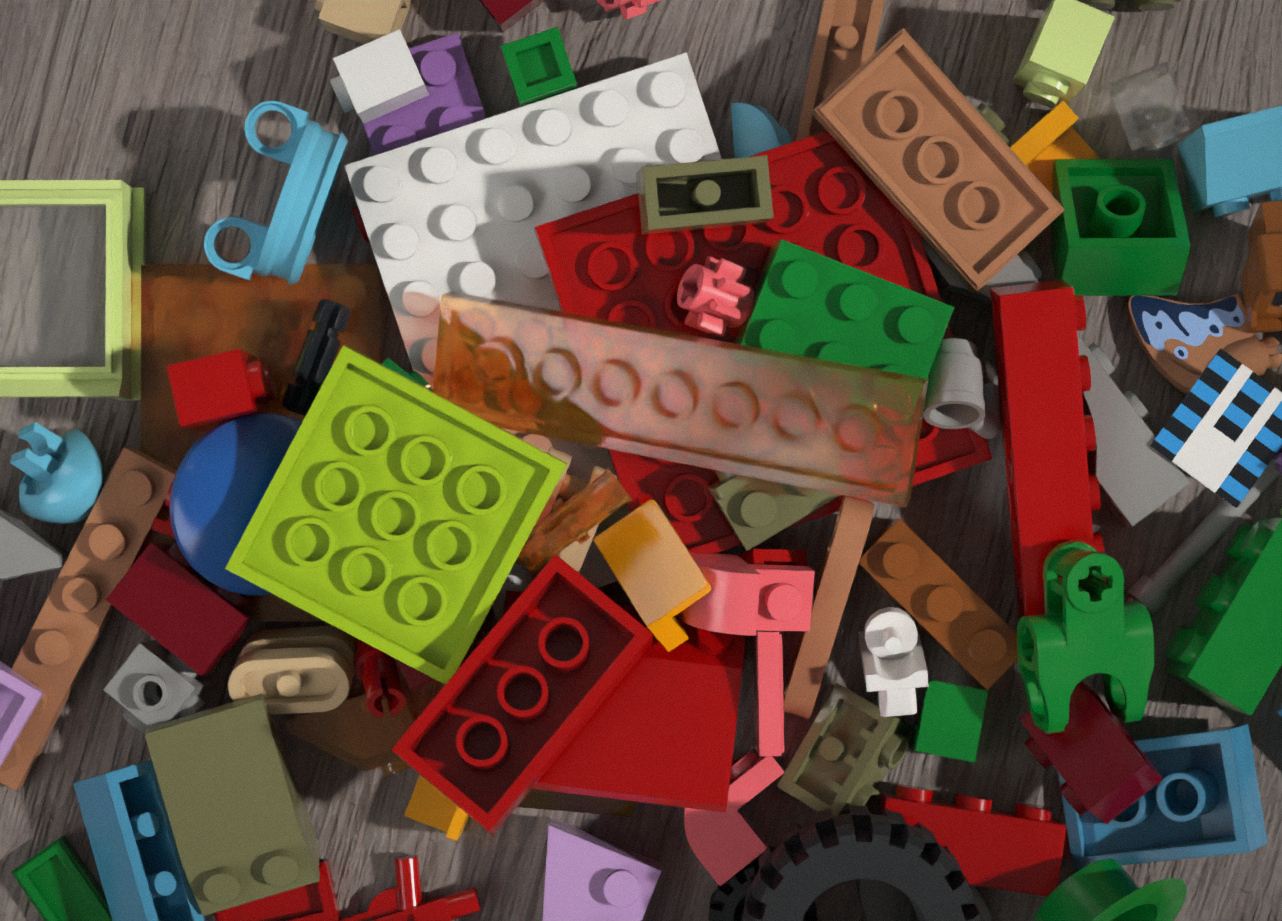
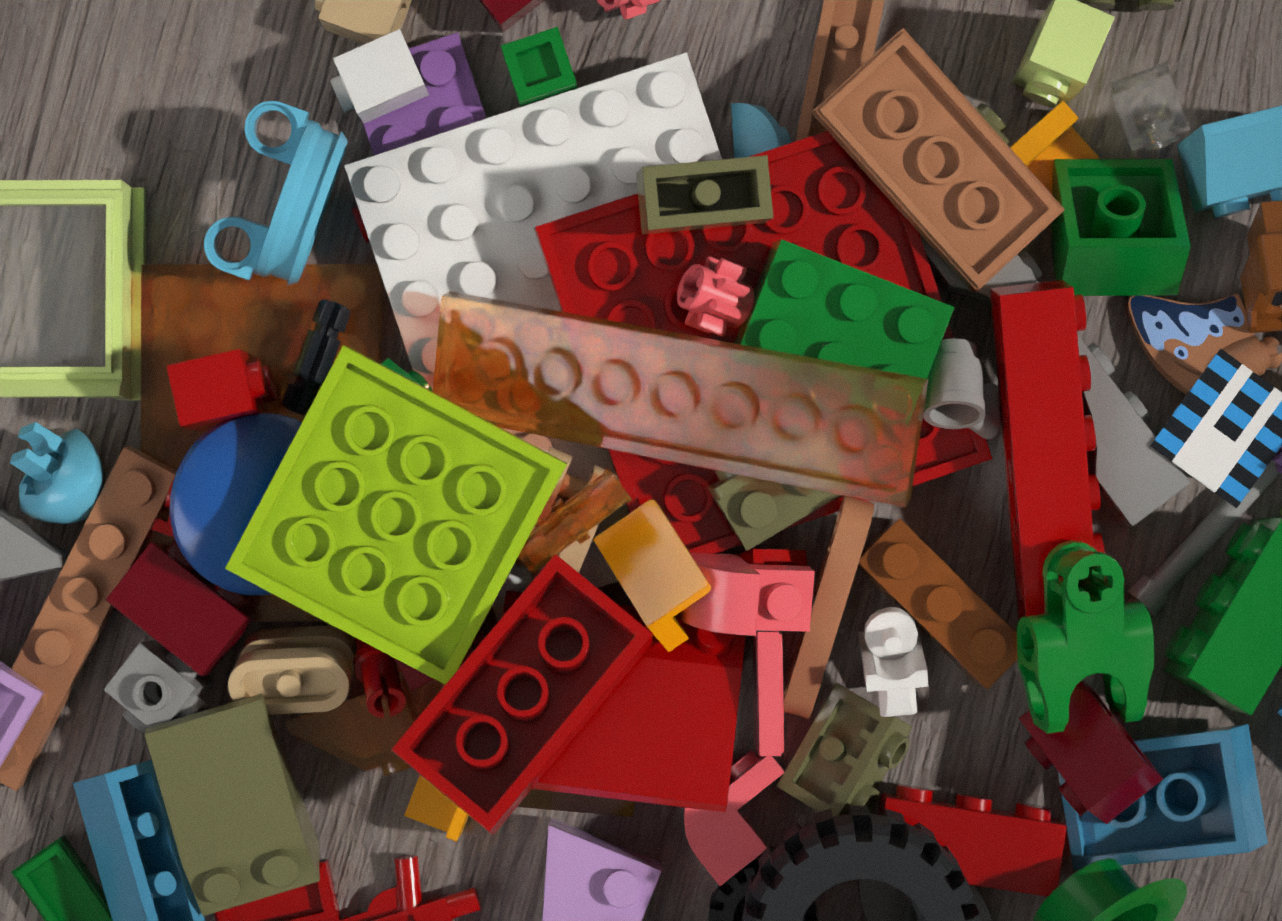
(950, 721): green panel -> none

